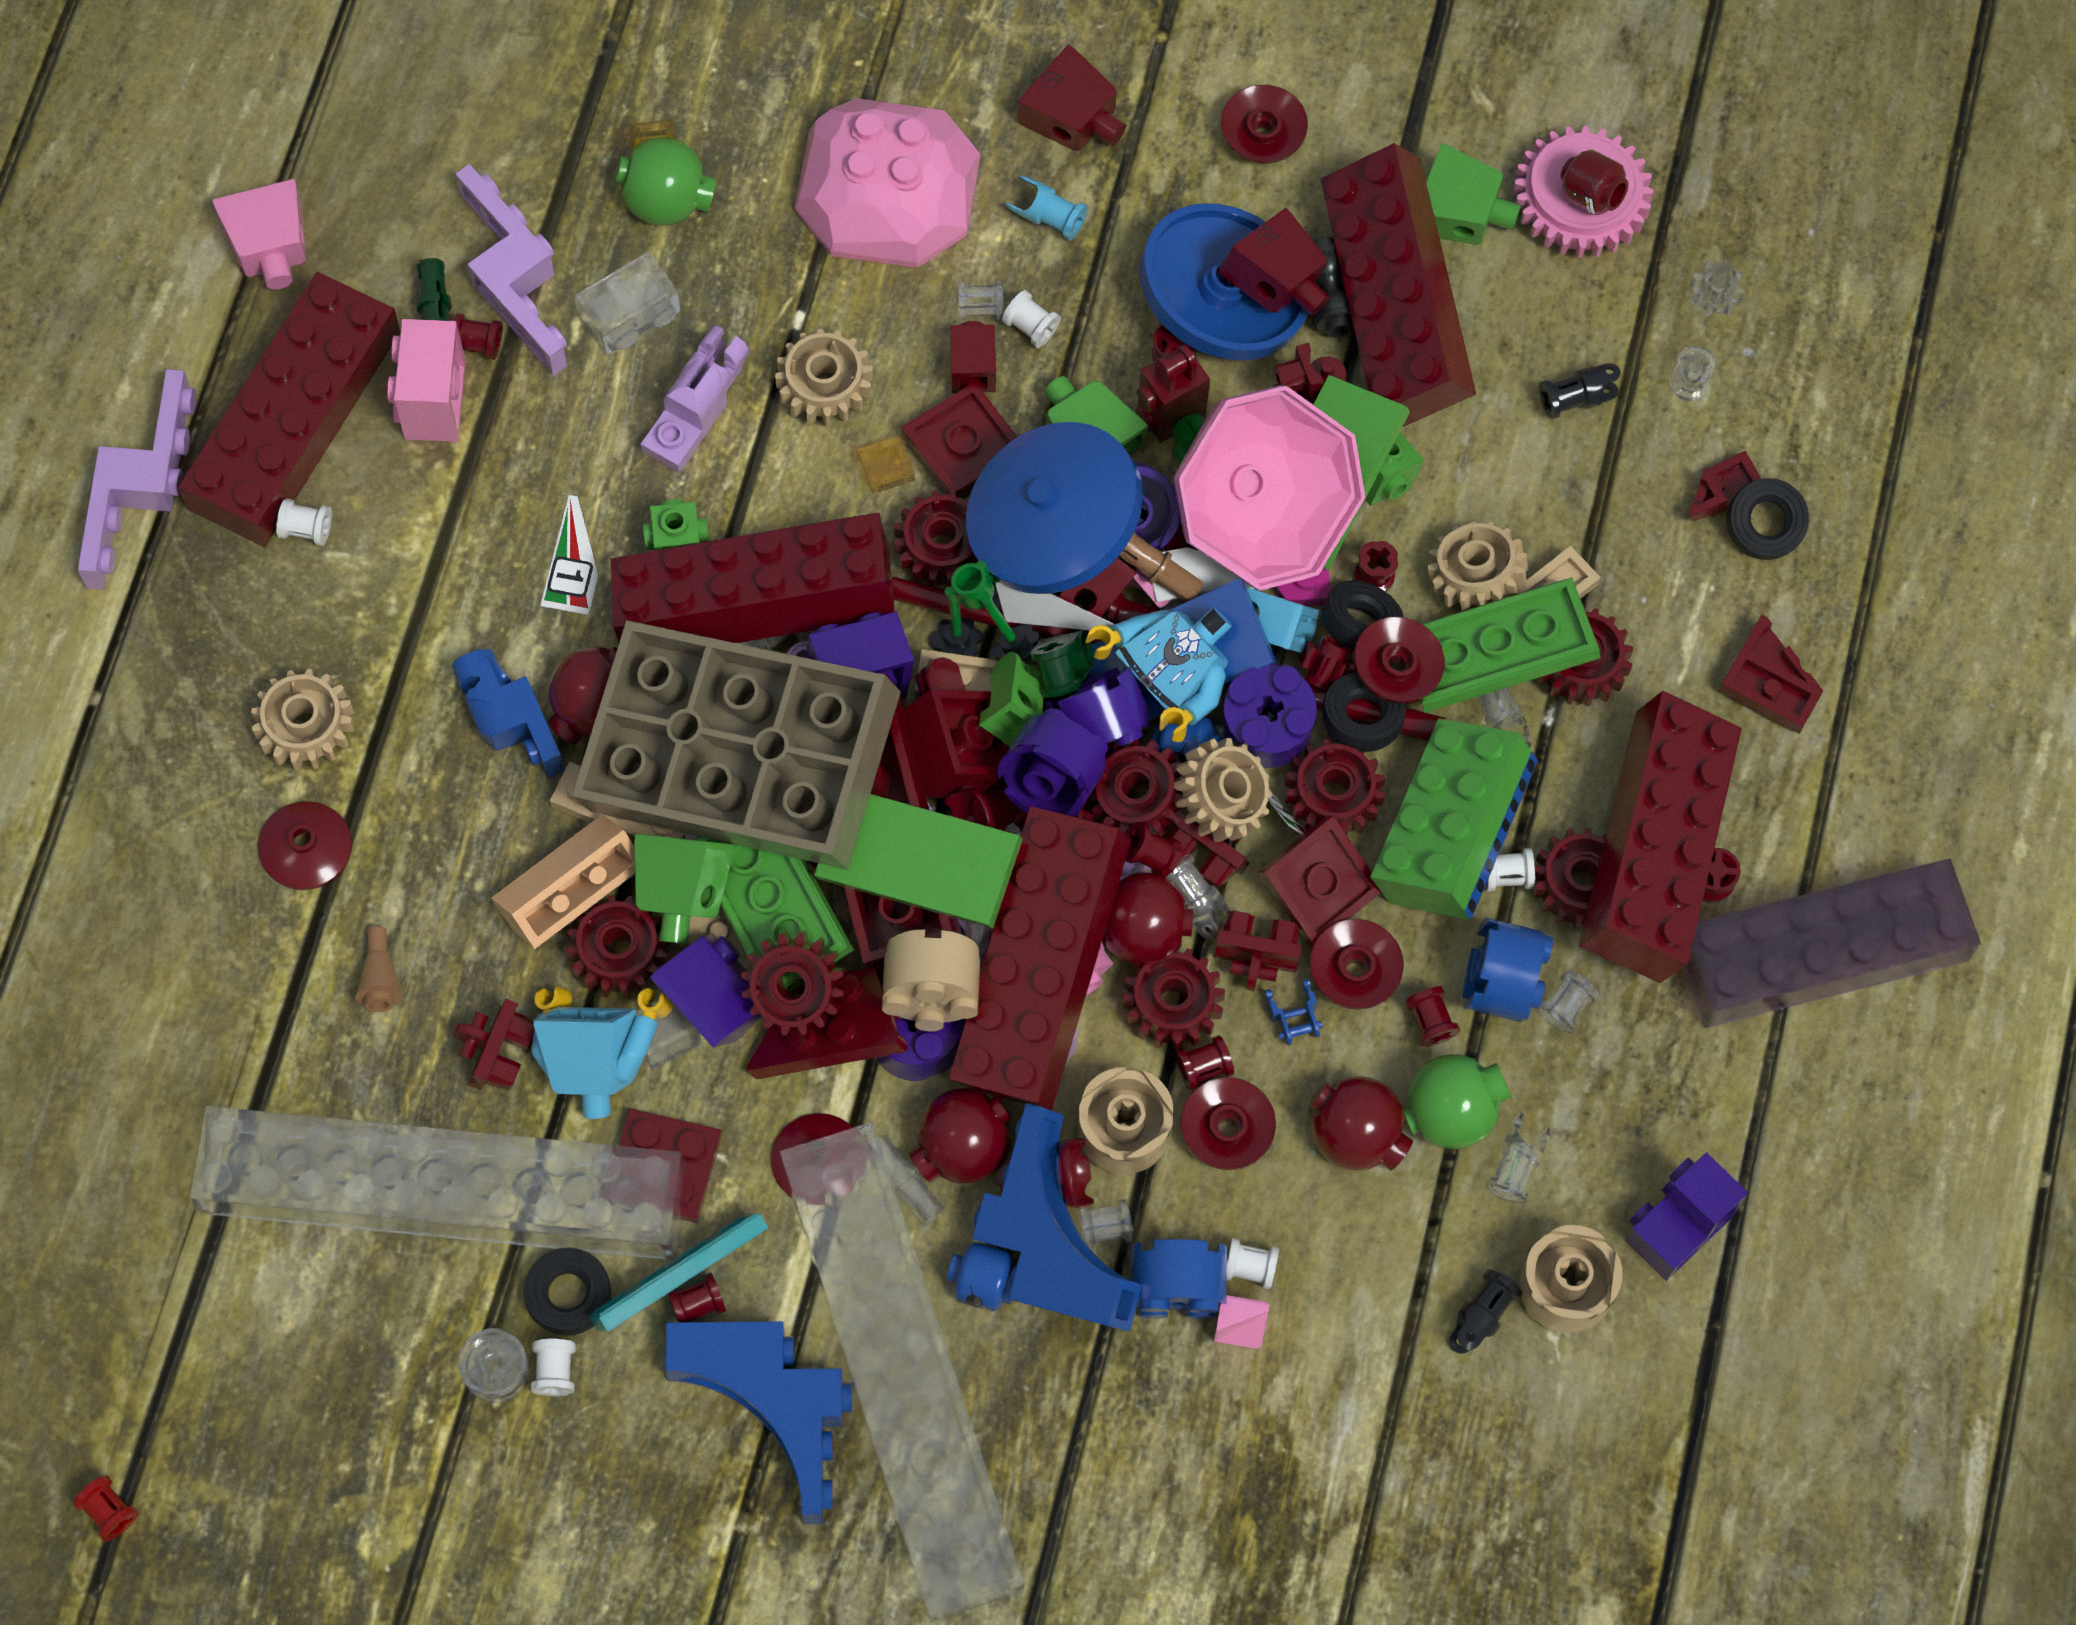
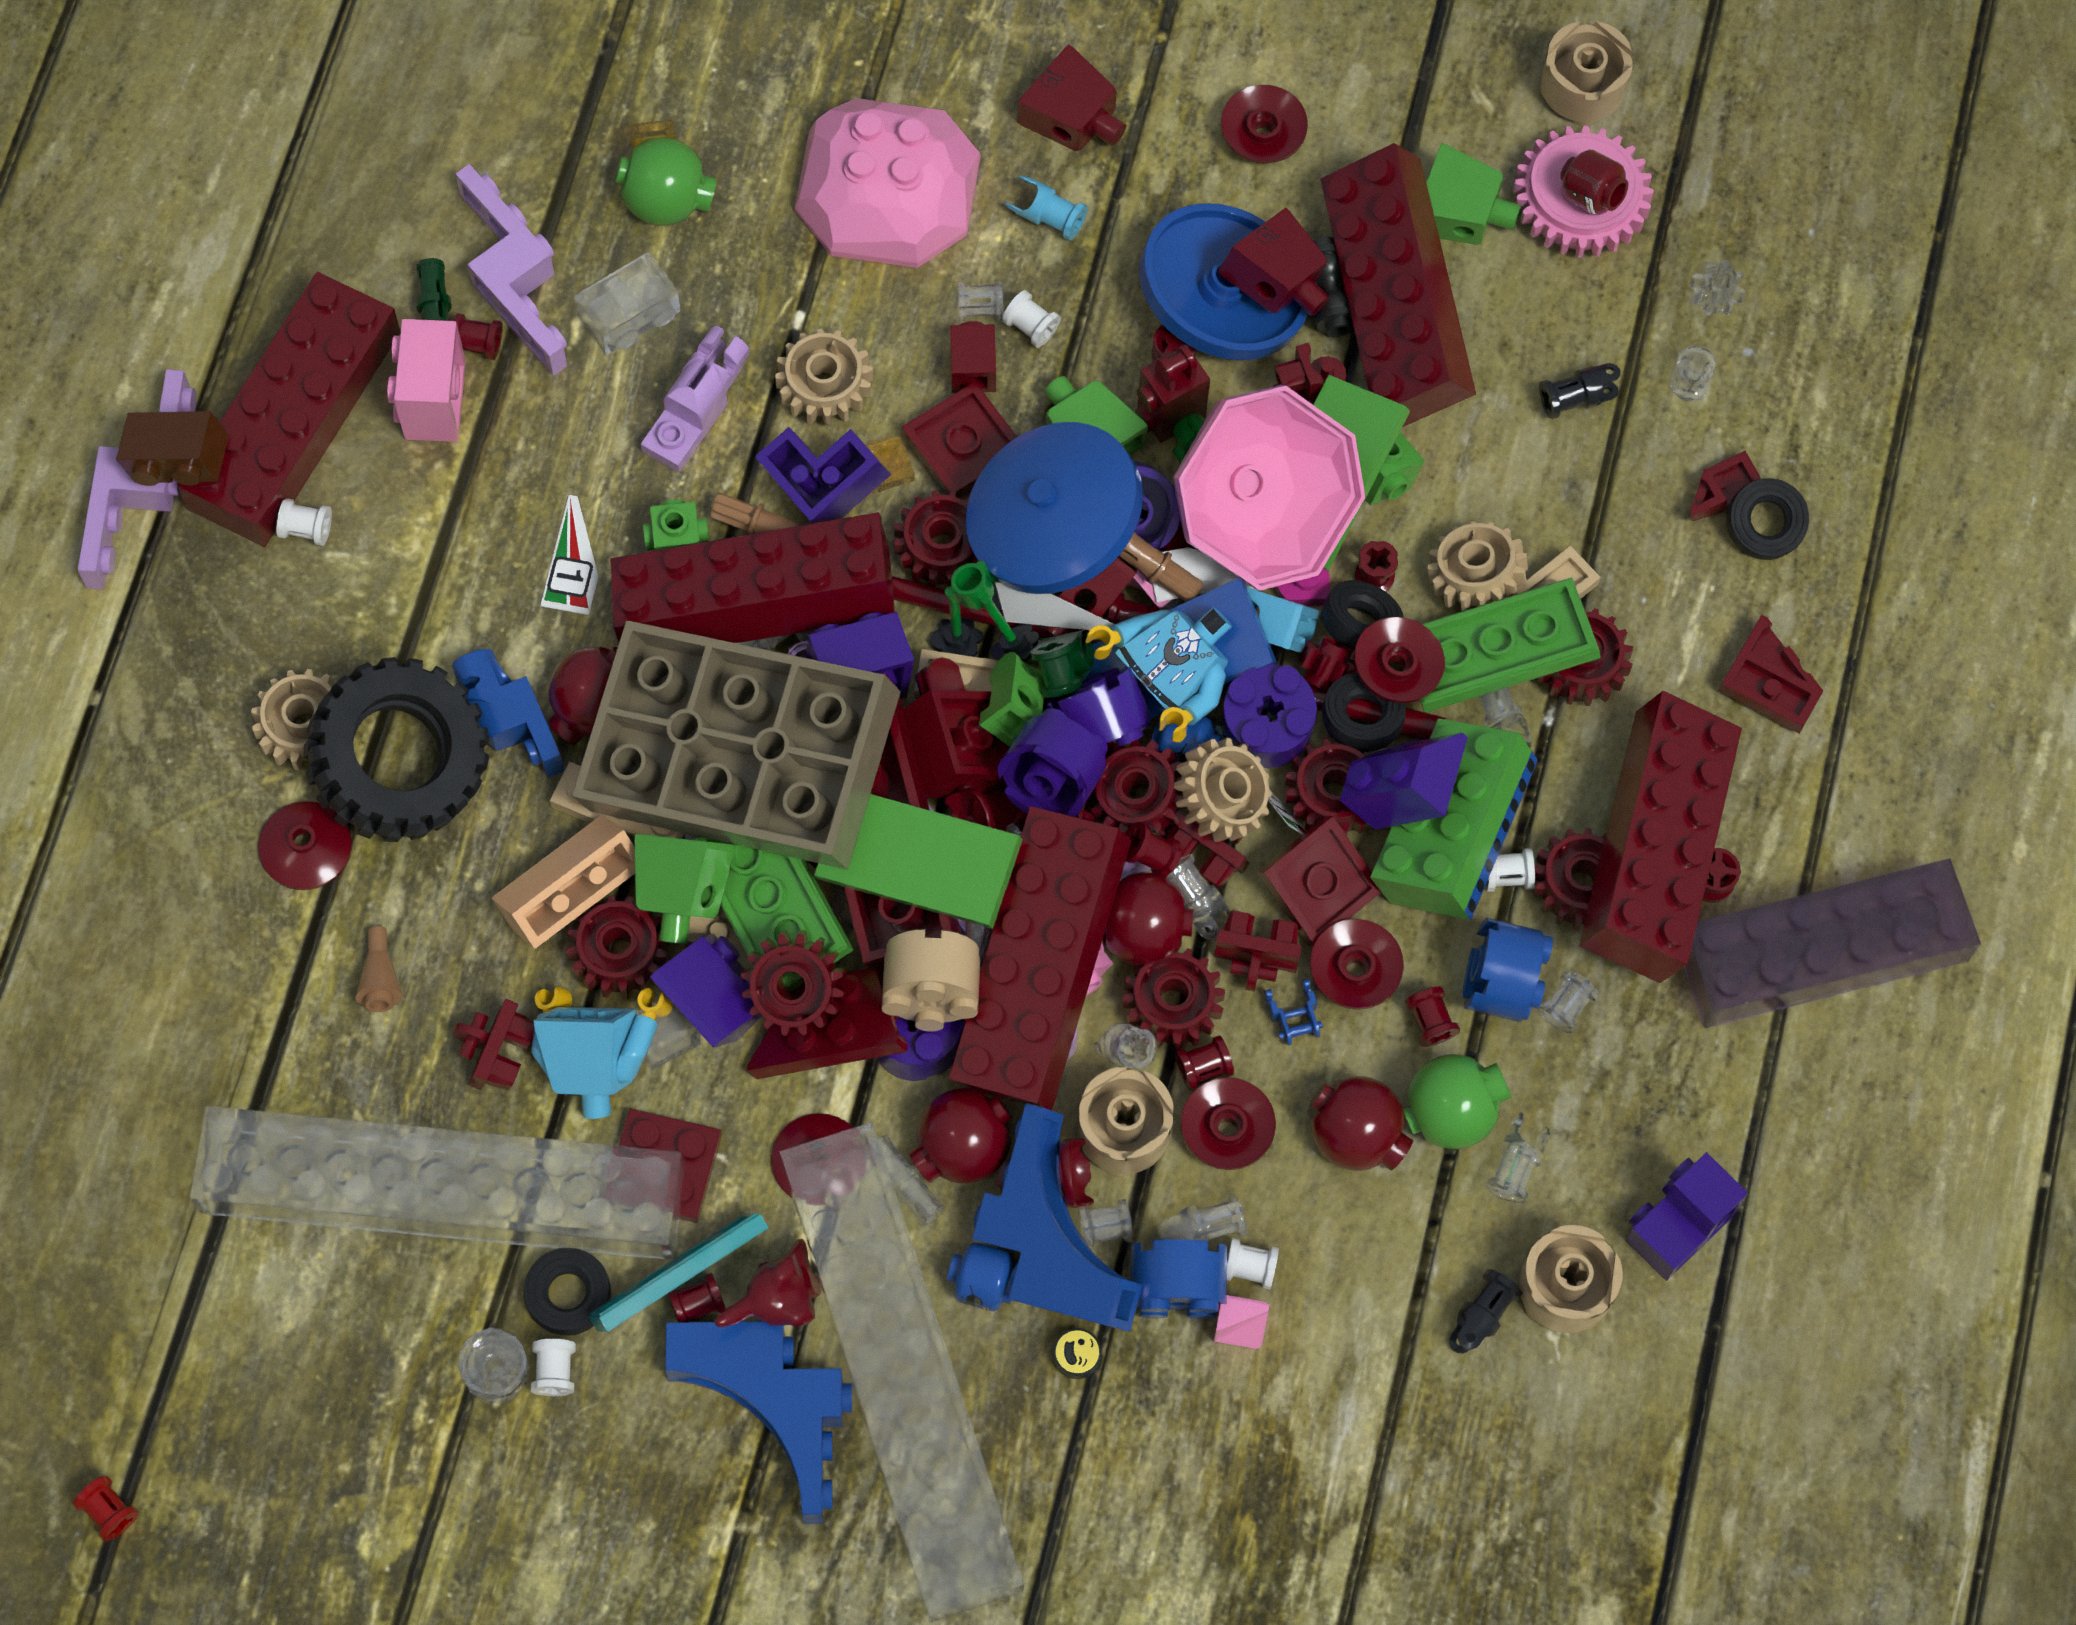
(171, 447): none -> reddish brown piece
(265, 230): bright pink torso -> none
(428, 699): none -> black tyre
(747, 516): none -> medium nougat axle
(778, 1292): none -> dark red animal
(824, 485): none -> dark purple brick
(1077, 1353): none -> tile
(1127, 1046): none -> clear piece
(1205, 1222): none -> clear piece
(1404, 781): none -> dark purple slope
(1586, 72): none -> tan brick

